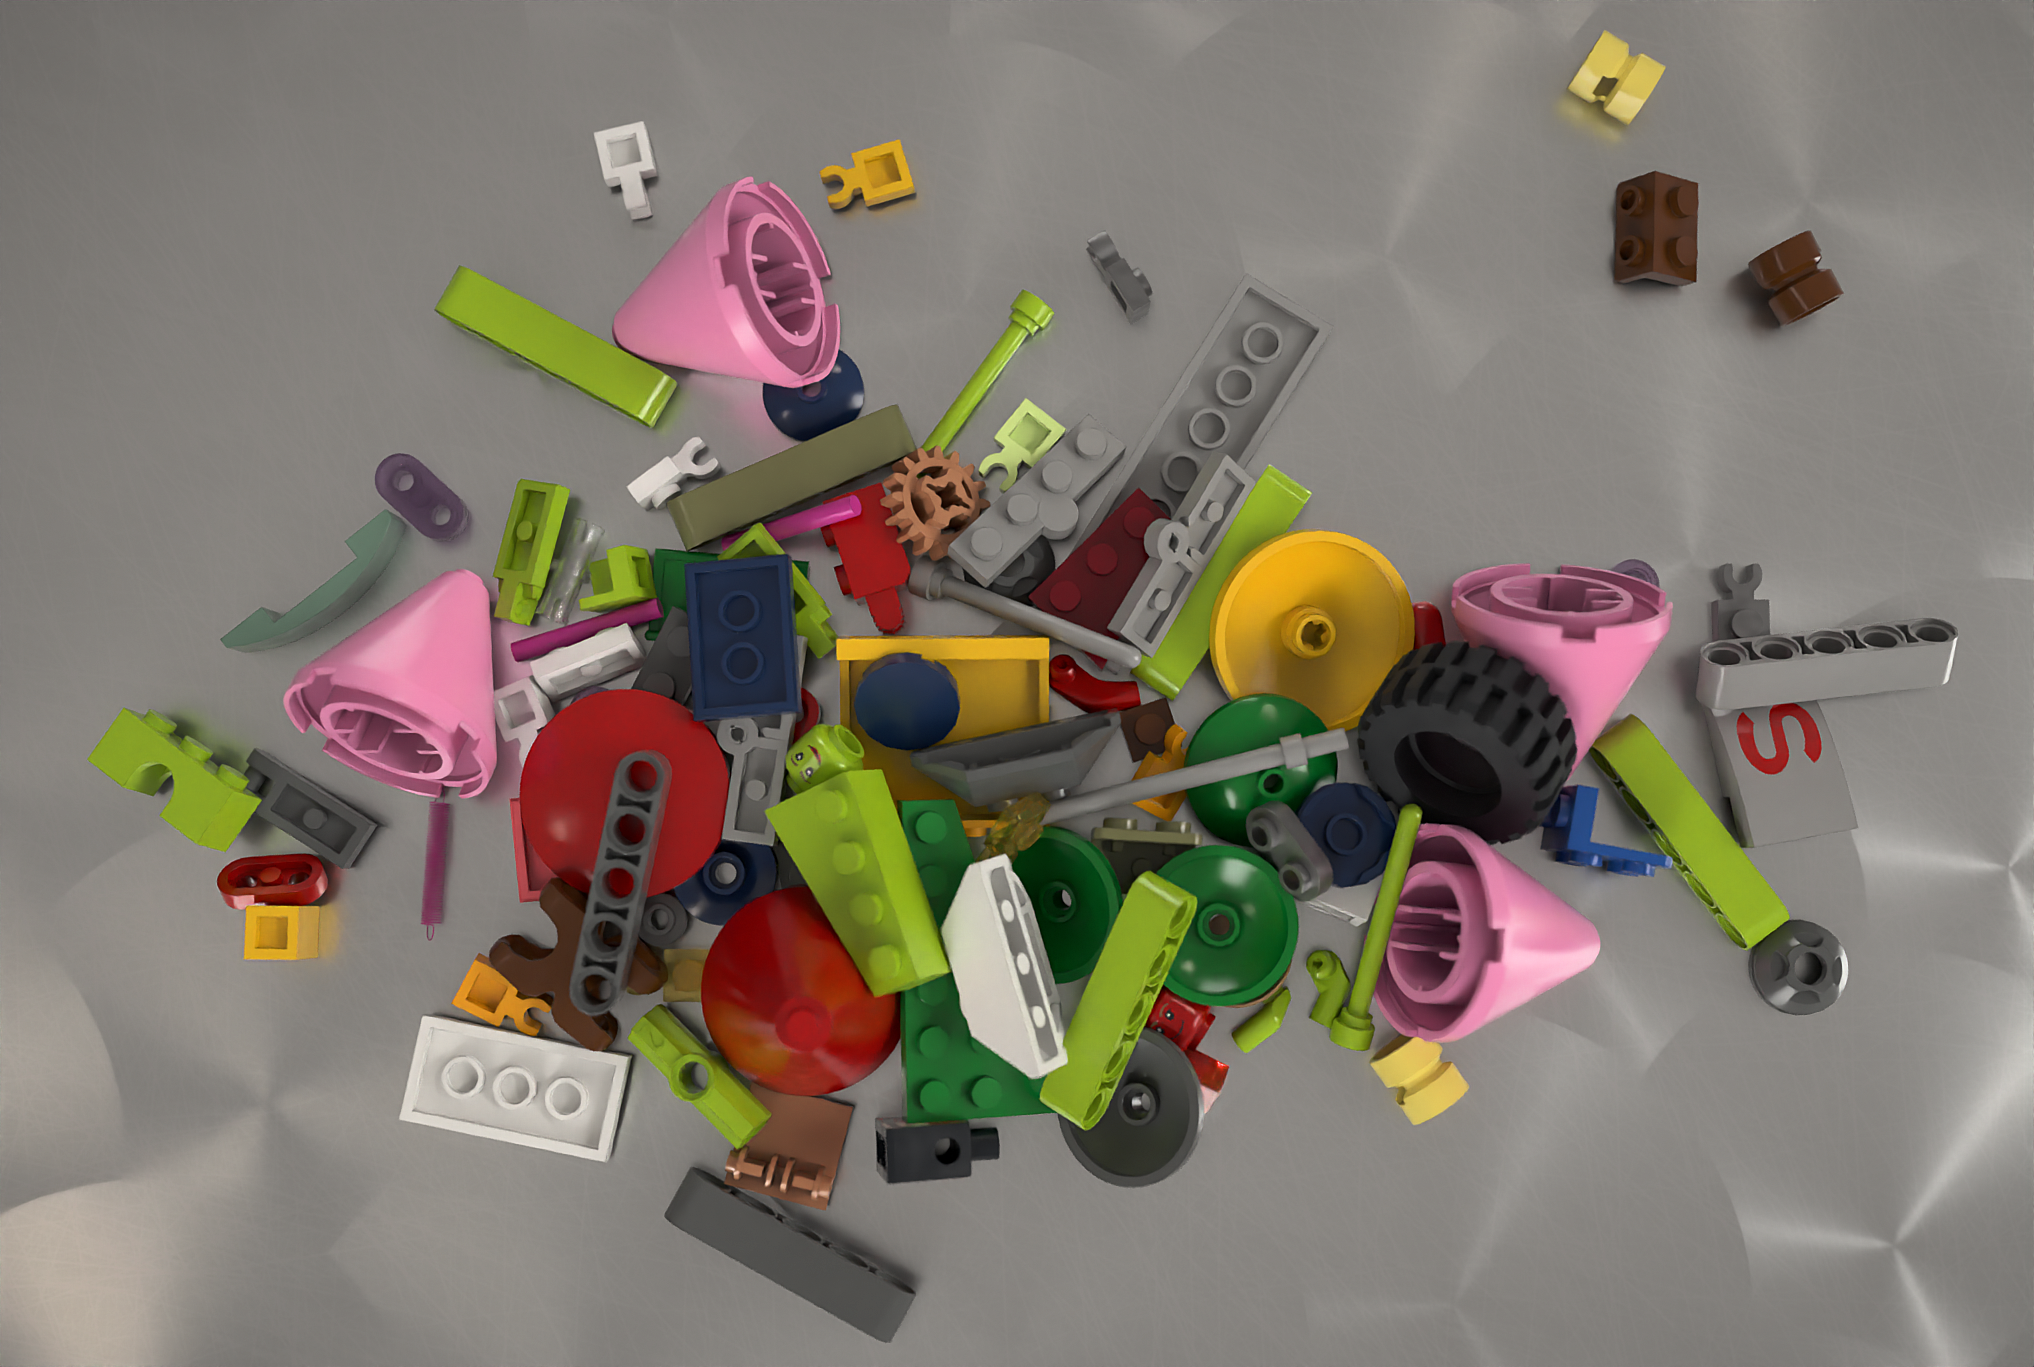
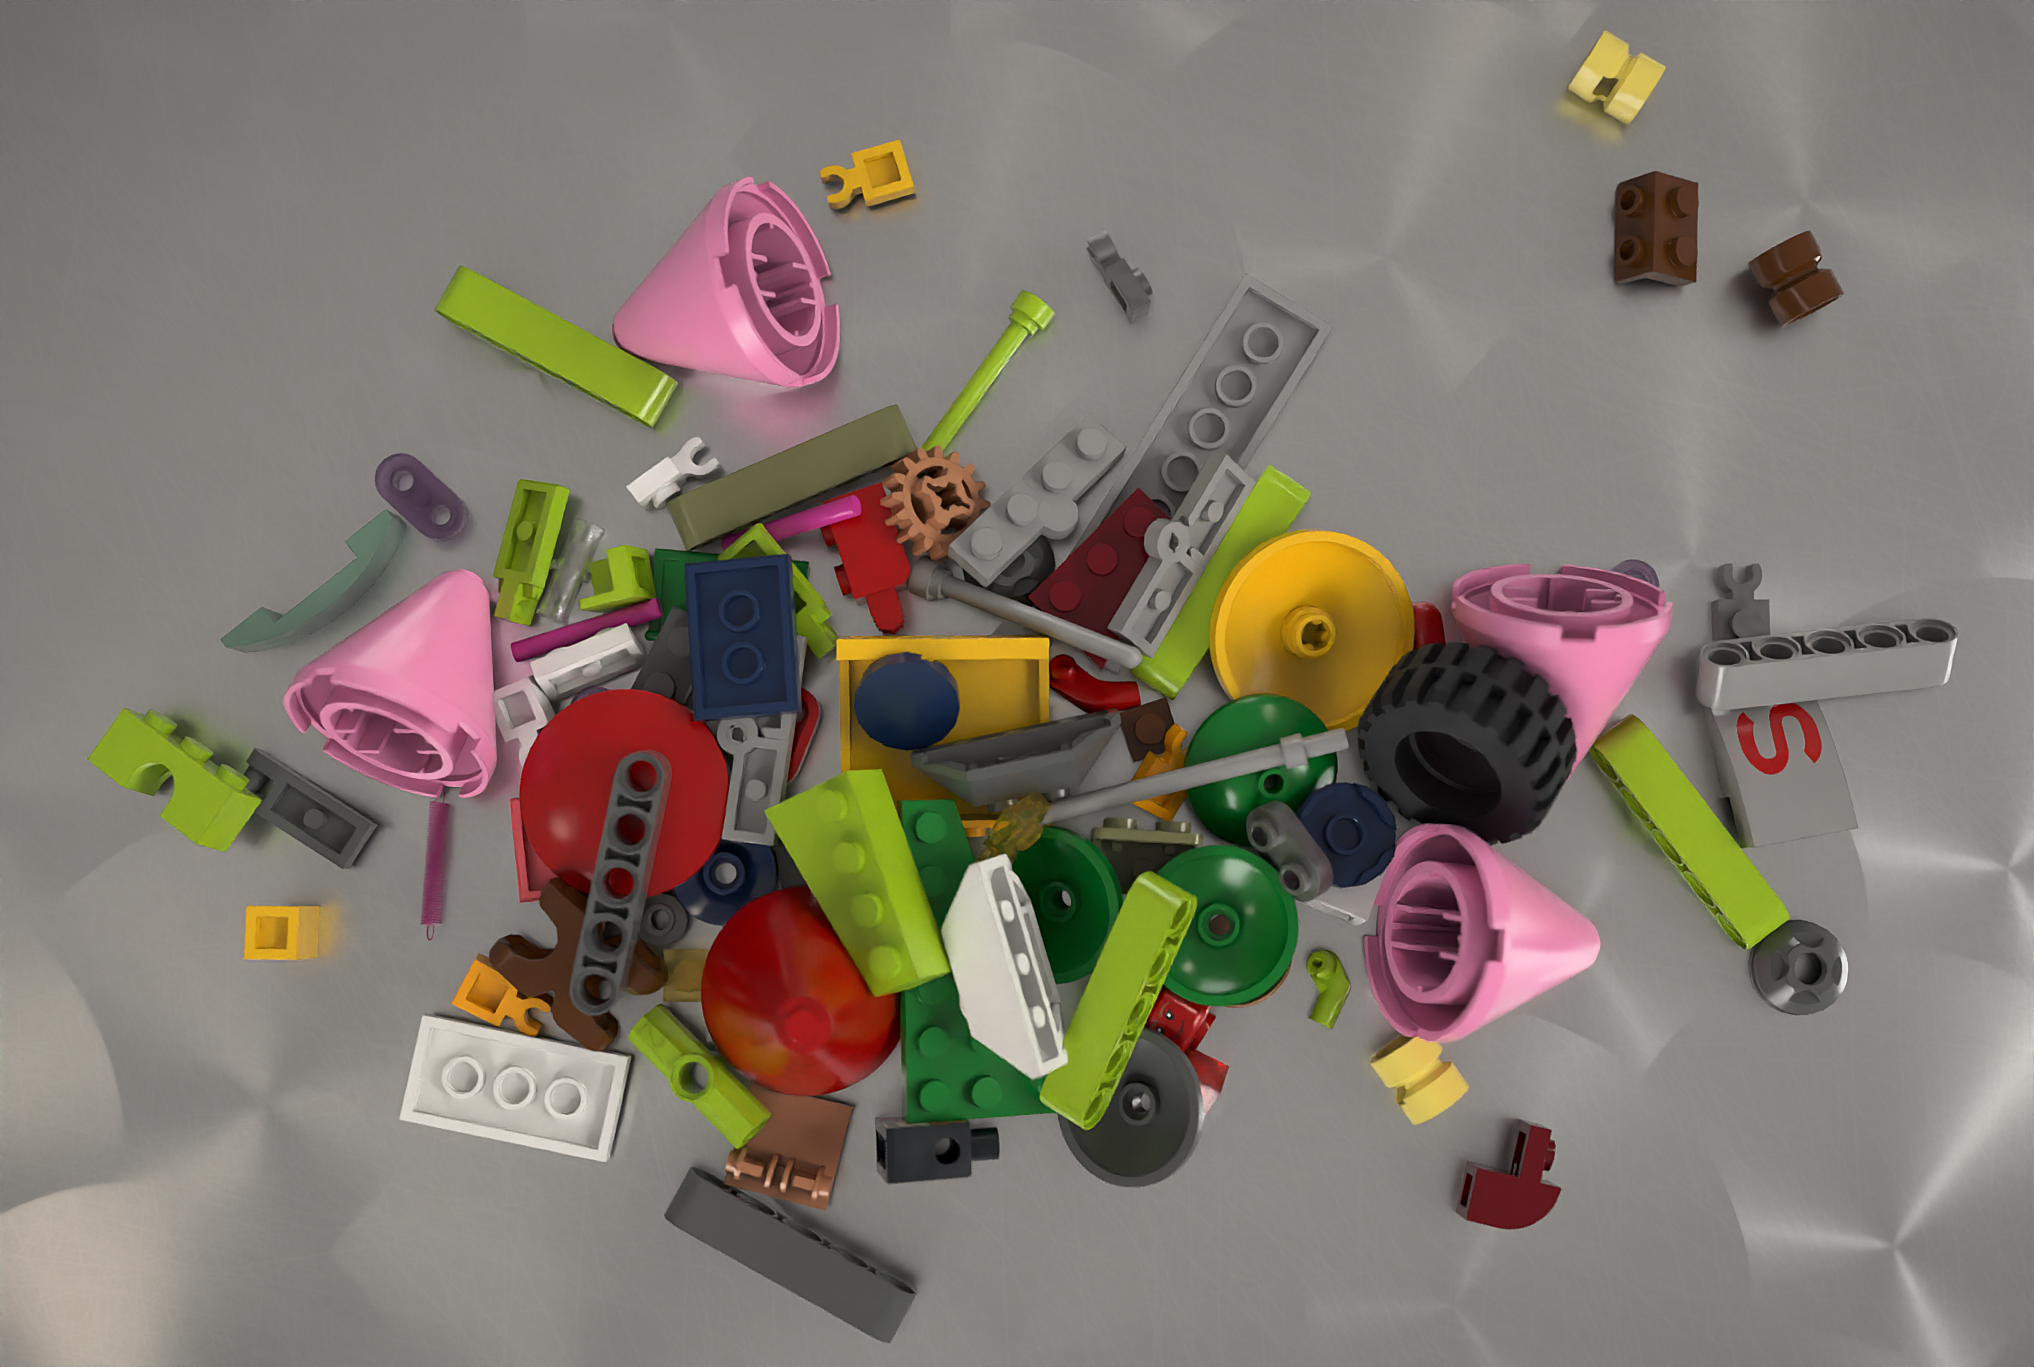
(272, 881): red plate -> none
(626, 161): white plate -> none
(821, 756): lime head -> none
(832, 407): dark blue dish -> none
(1024, 441): yellowish green plate -> none
(1264, 1022): lime arm -> none
(1354, 1026): lime piece -> none
(1515, 1195): none -> dark red brick
(1569, 834): blue bracket -> none

